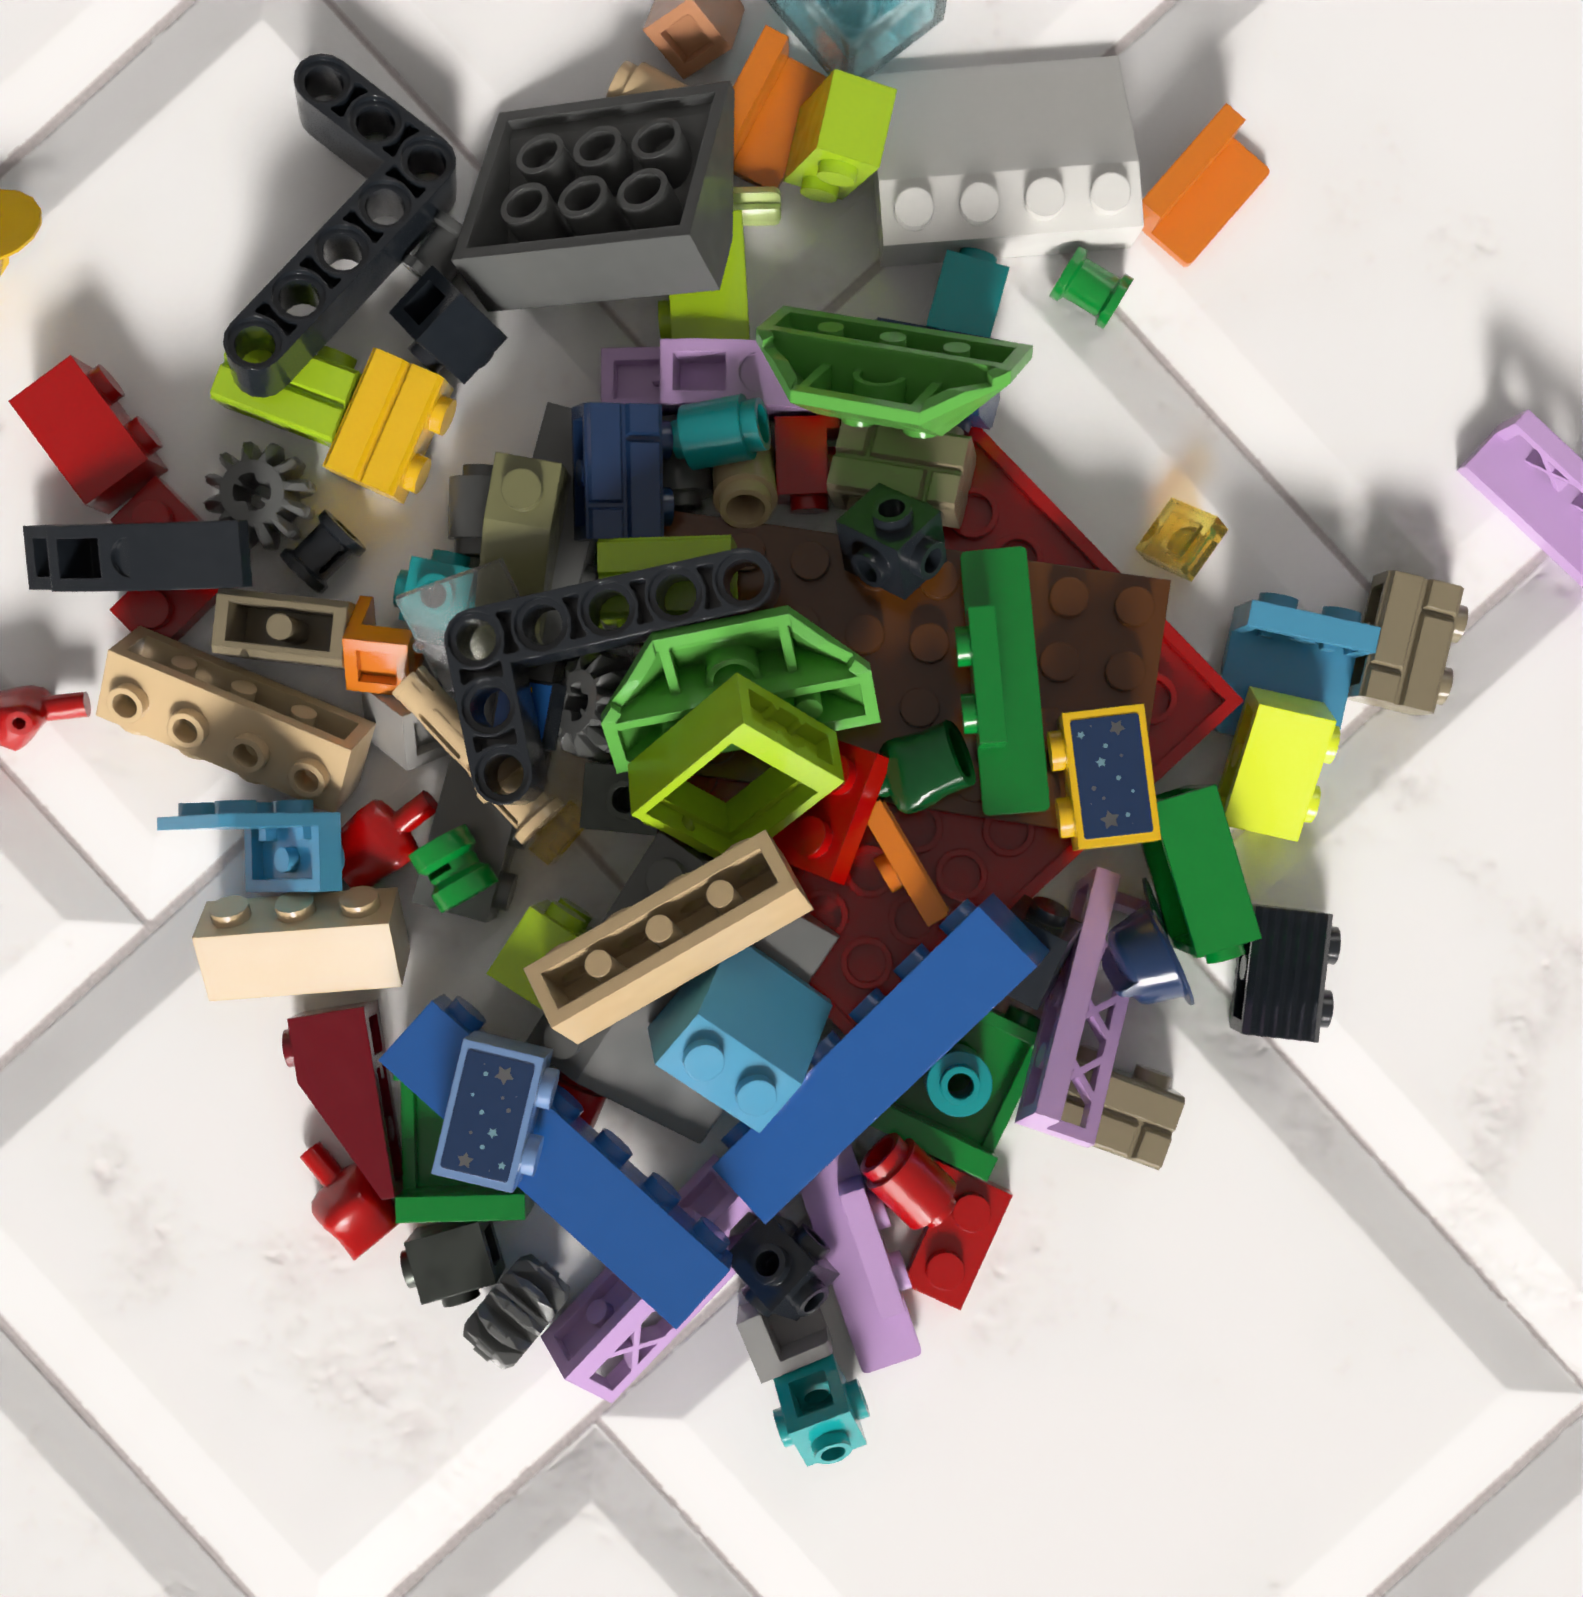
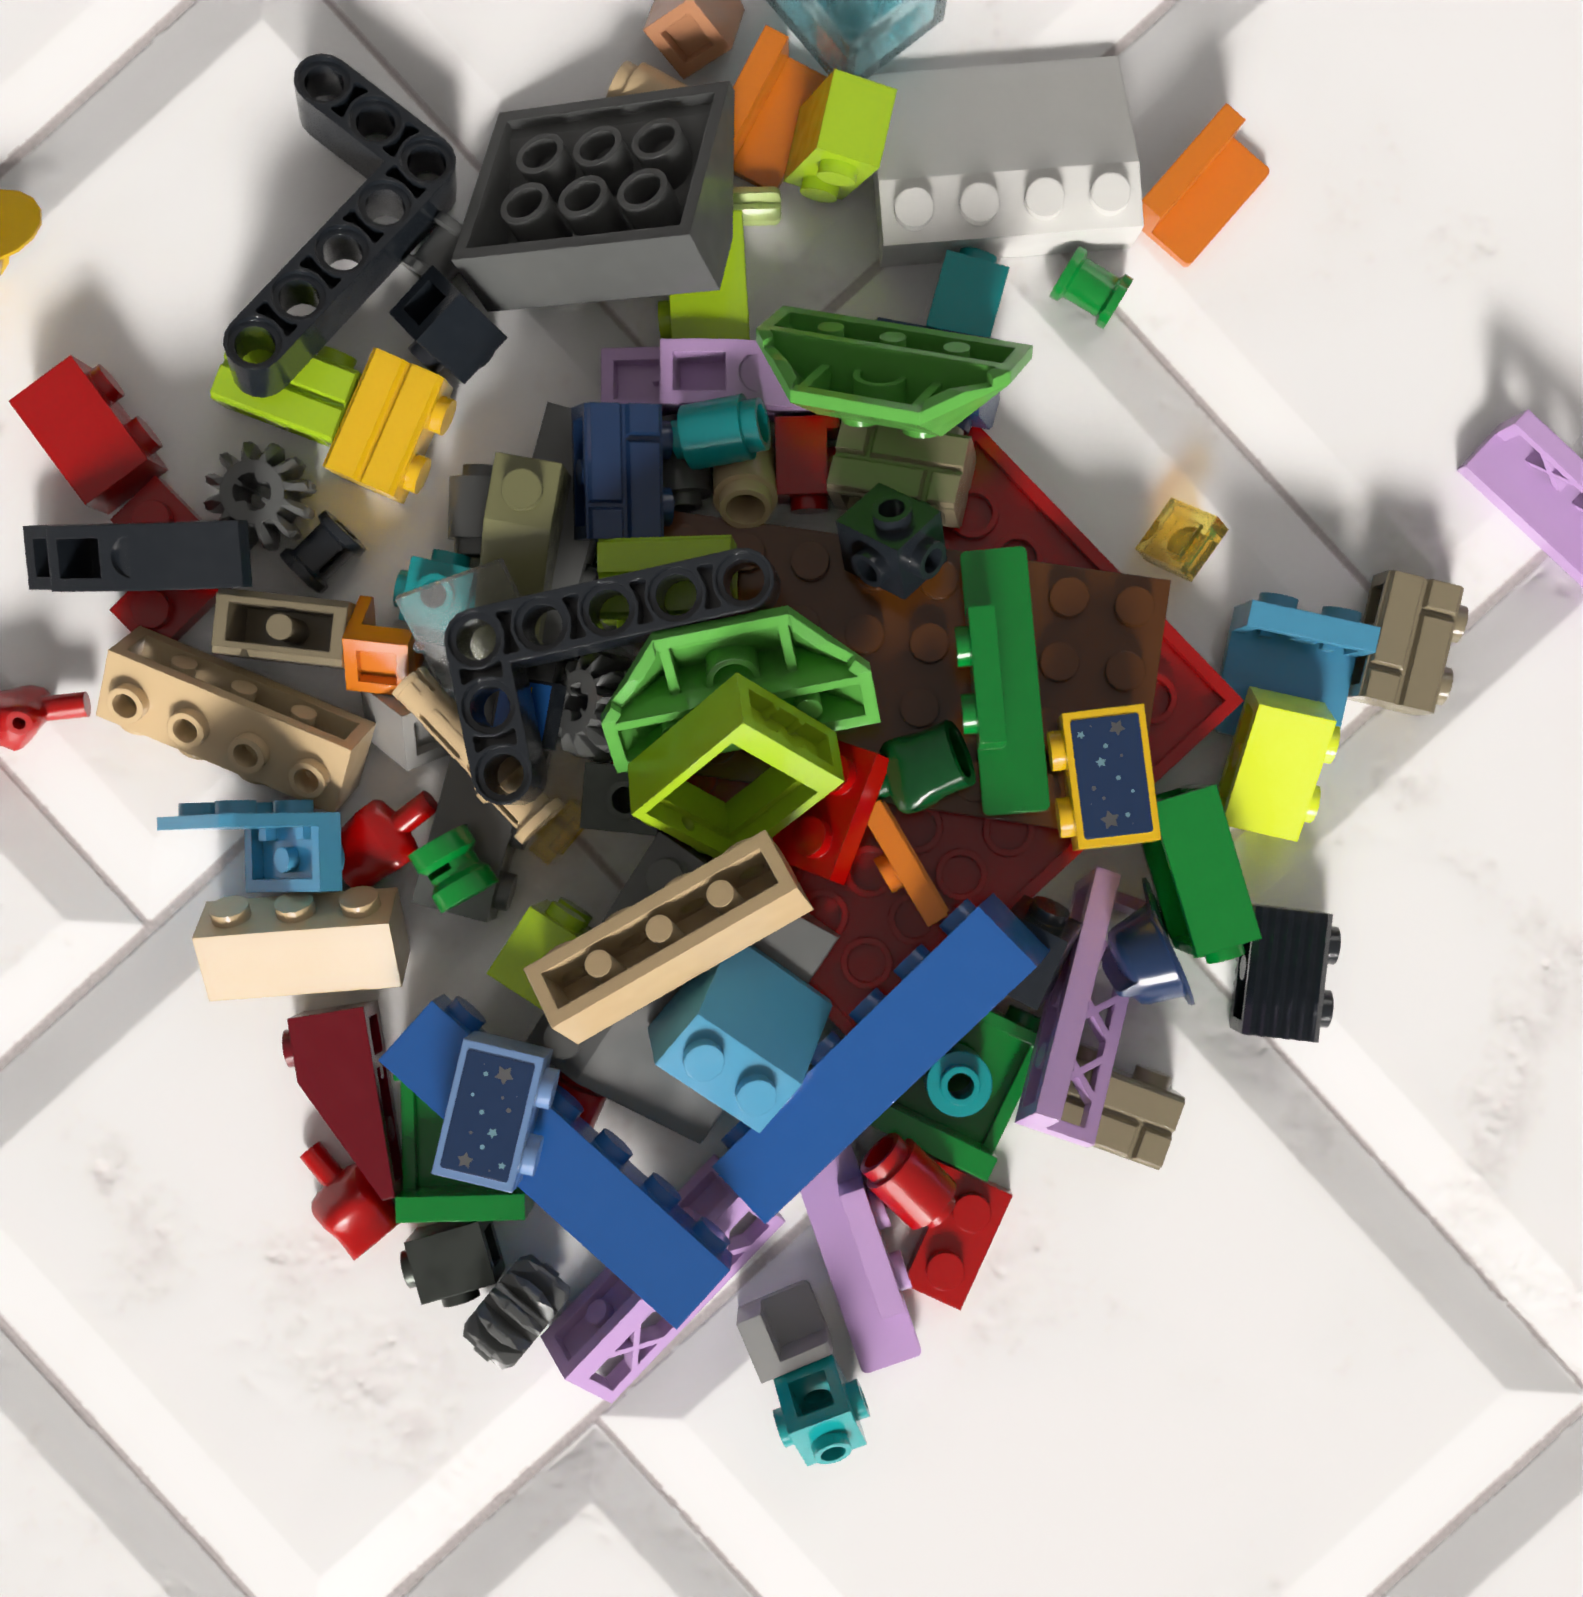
(783, 1268): black brick -> none

